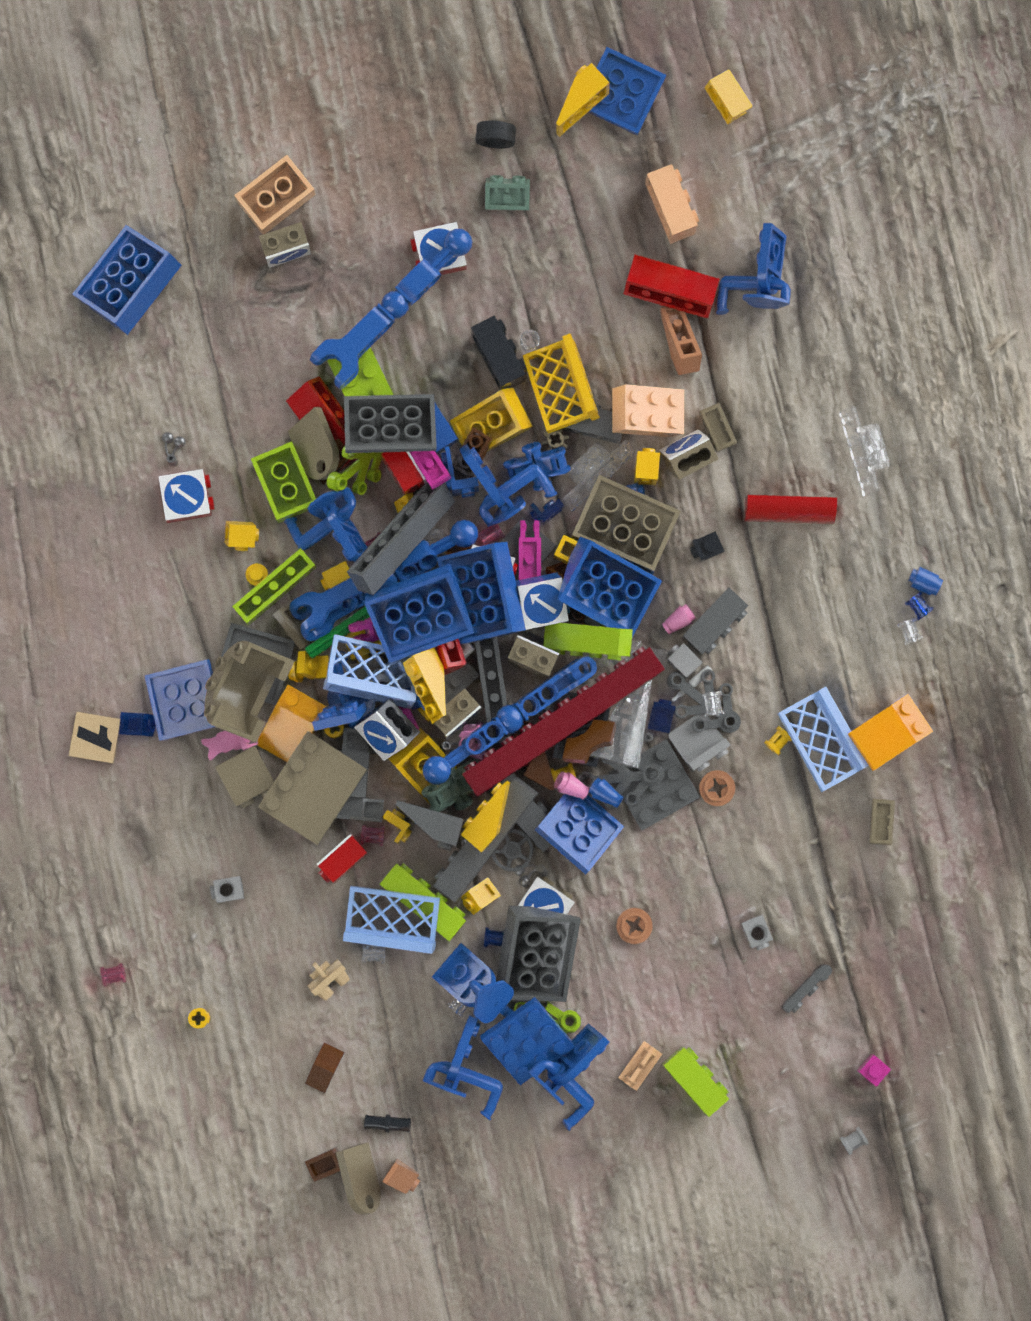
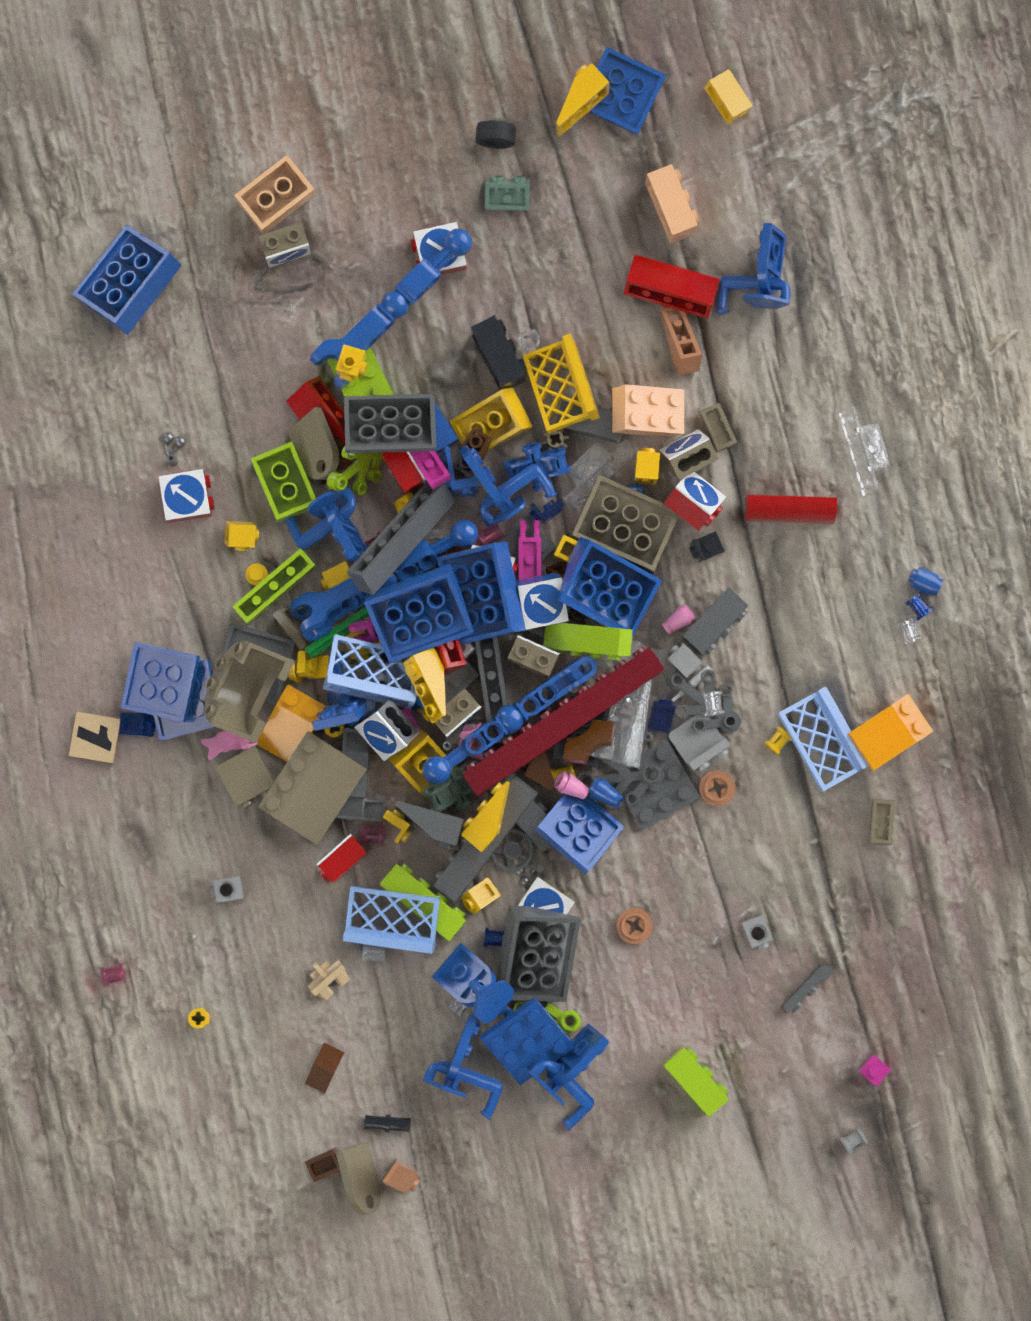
(160, 682): none -> plate
(351, 363): none -> yellow brick
(640, 1065): light nougat hinge -> none
(695, 501): none -> piece

